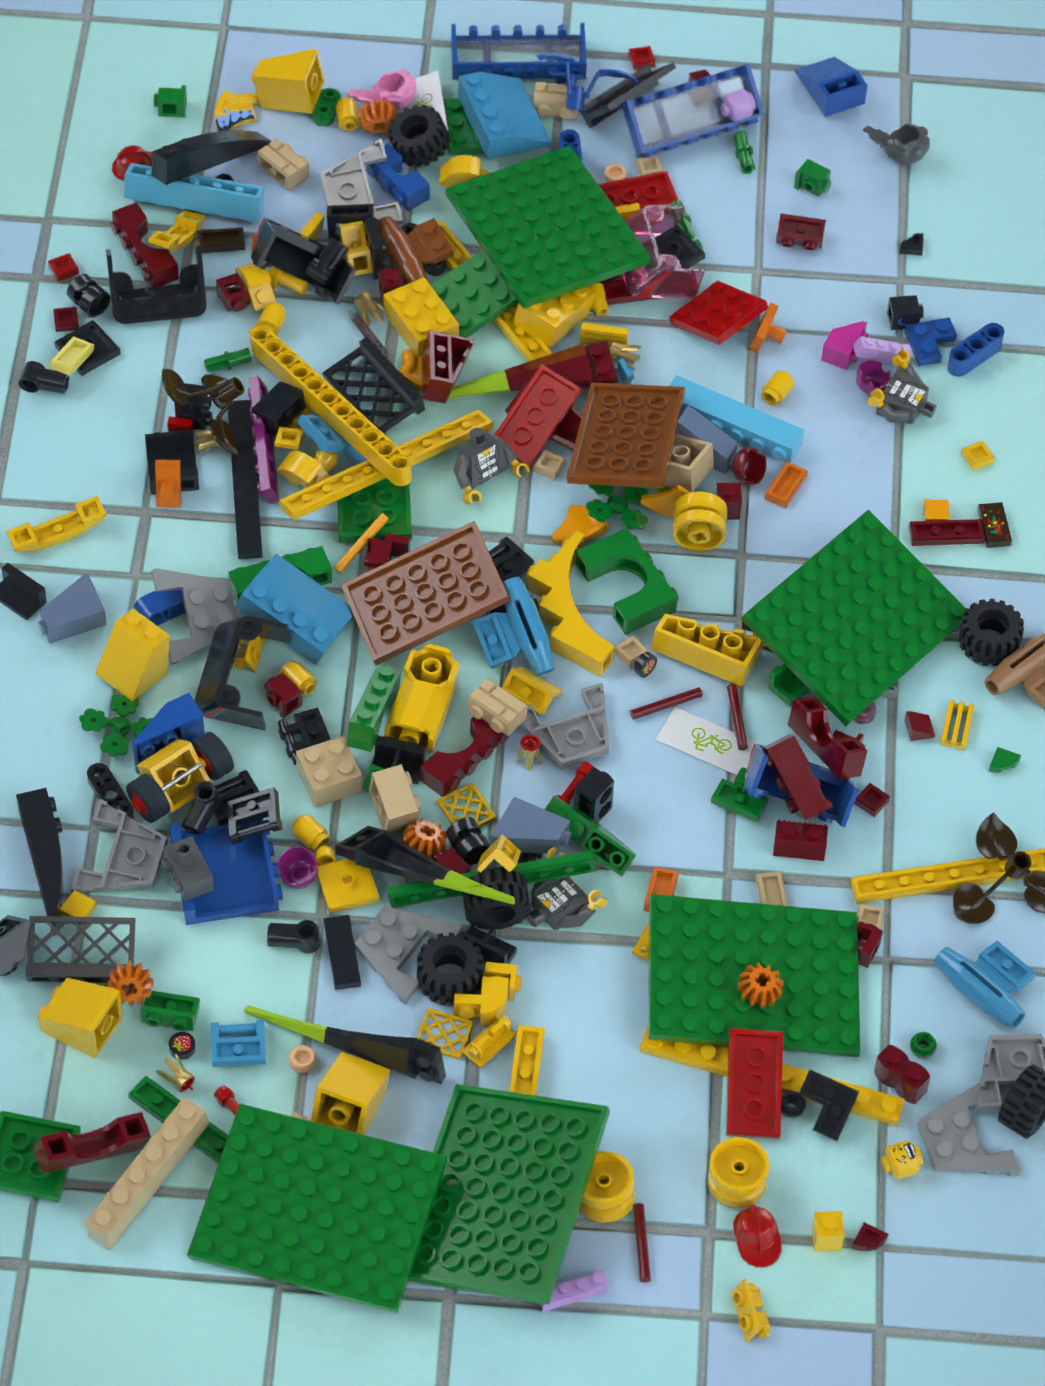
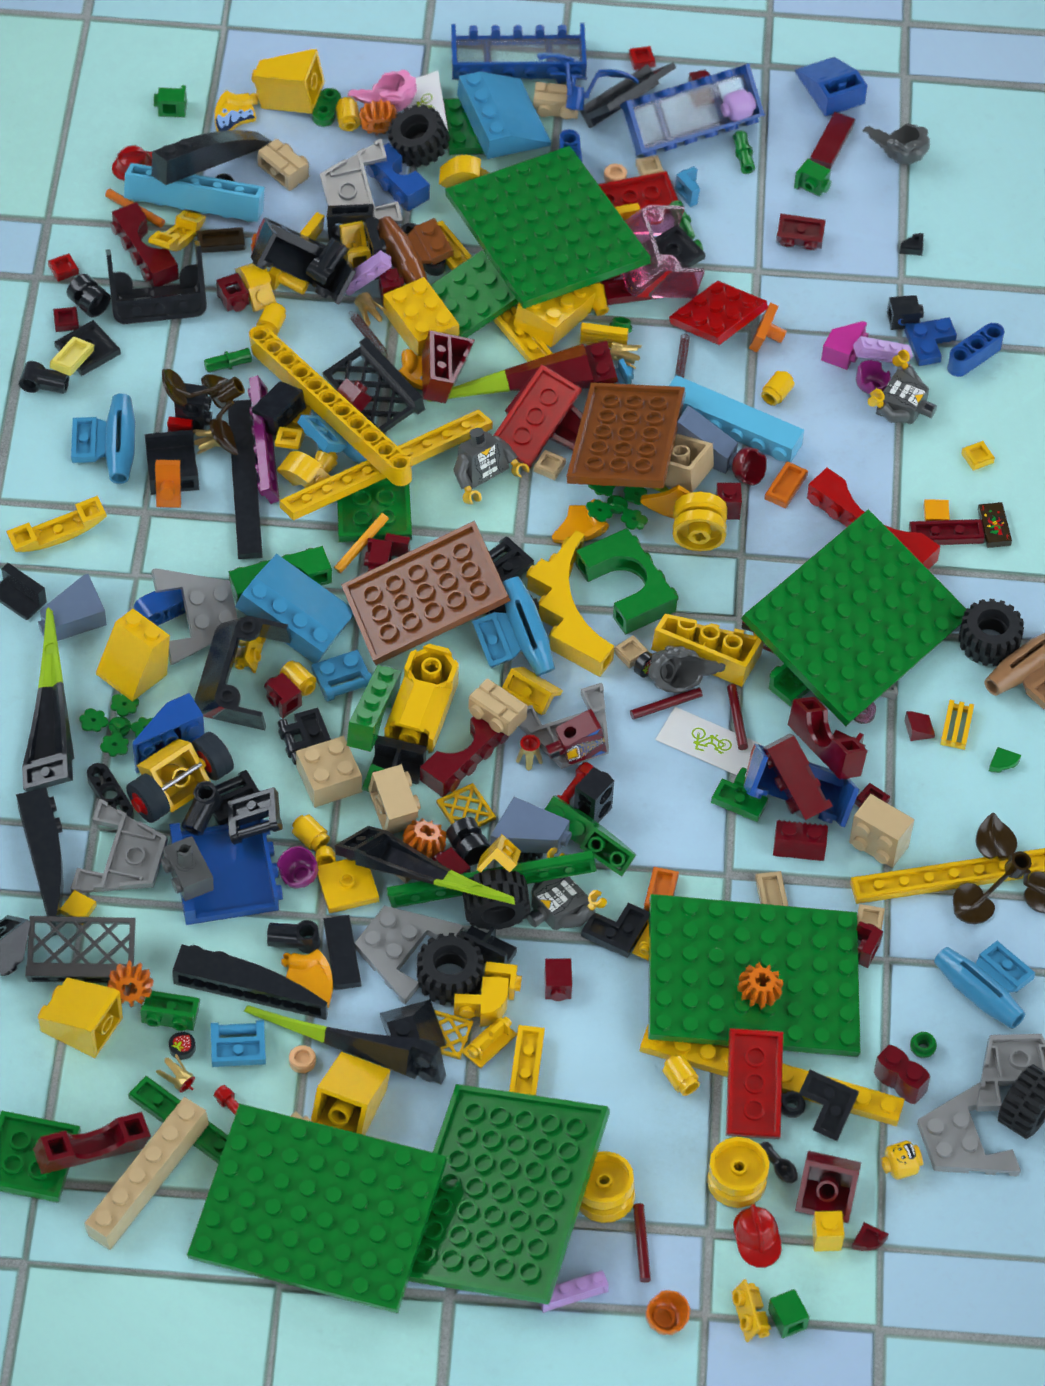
(50, 741): none -> black plate
(114, 439): none -> dark azure plate
(119, 199): none -> orange bar
(243, 980): none -> black slope
(310, 972): none -> light orange arm
(340, 670): none -> dark azure plate
(355, 393): none -> dark red brick
(369, 271): none -> lavender piece
(415, 1022): none -> black slope
(558, 979): none -> dark red brick
(578, 739): none -> dark red torso
(618, 935): none -> black plate
(622, 322): none -> green plate
(668, 1312): none -> orange hair
(680, 669): none -> dark grey hair
(681, 1075): none -> yellow brick
(683, 356): none -> piece
(687, 186): none -> dark azure bracket
(783, 1168): none -> black piece
(788, 1313): none -> green panel
(828, 1184): none -> dark red slope
(832, 140): none -> dark red tile
(832, 495): none -> red arch
(881, 831): none -> tan brick

